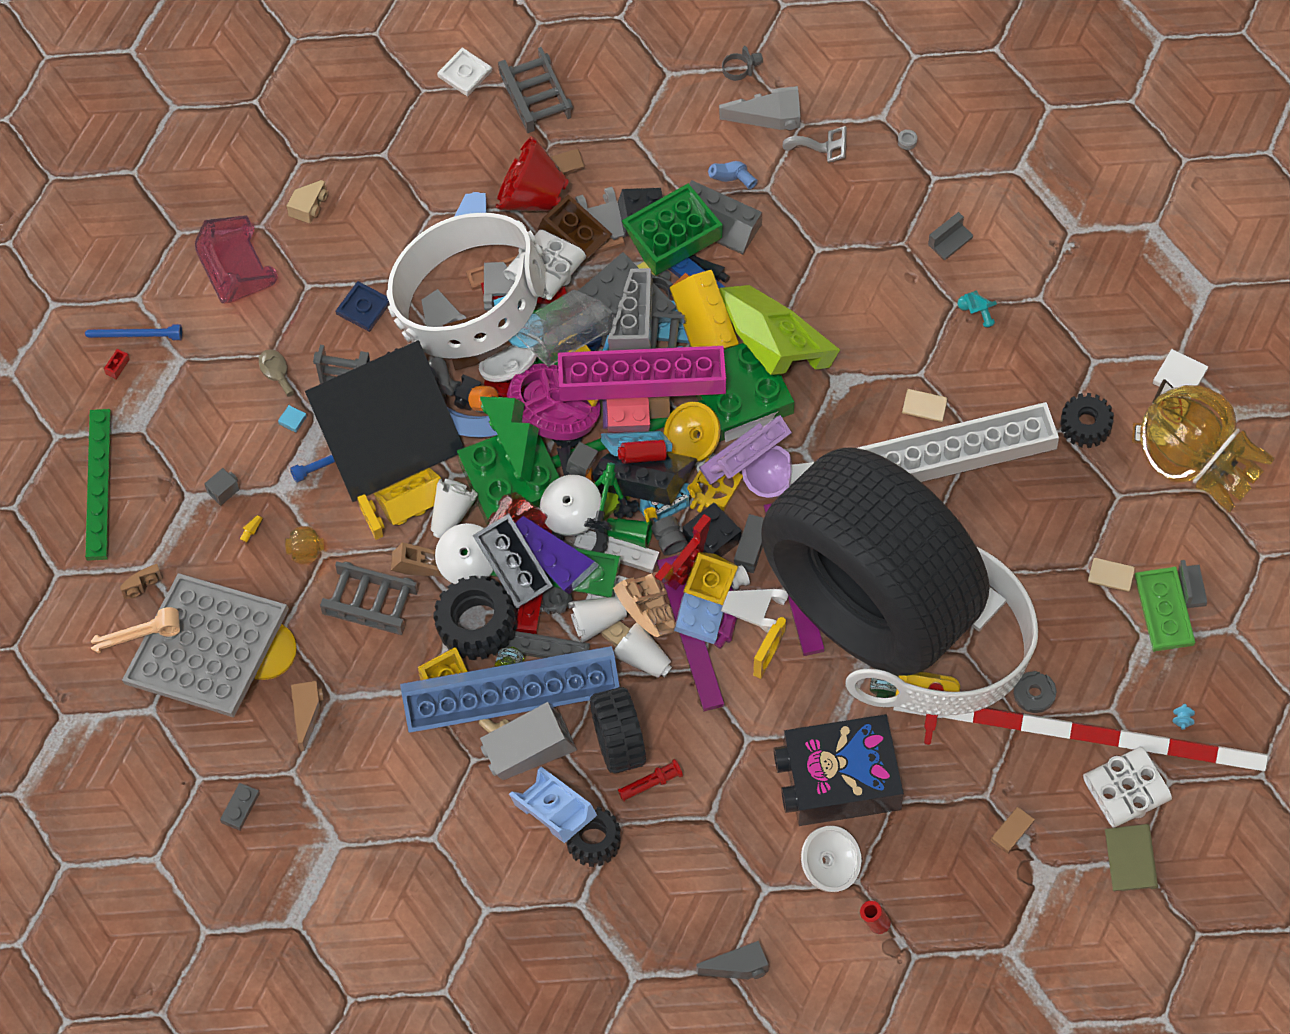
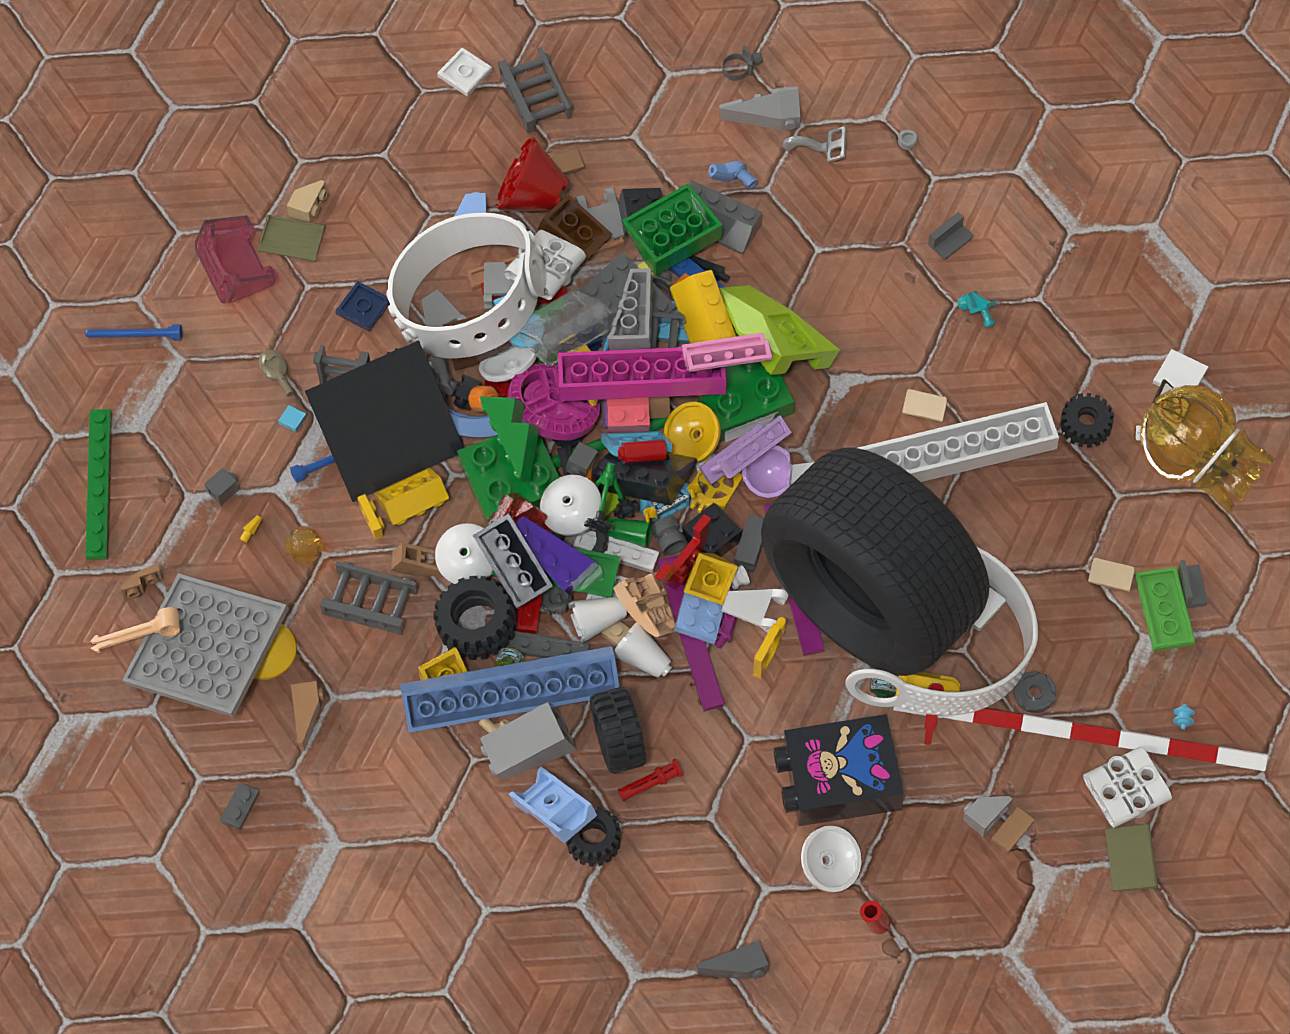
(116, 364): red piece -> none
(291, 238): none -> olive piece
(450, 505): white cone -> none
(726, 352): none -> bright pink slope
(986, 812): none -> light grey slope

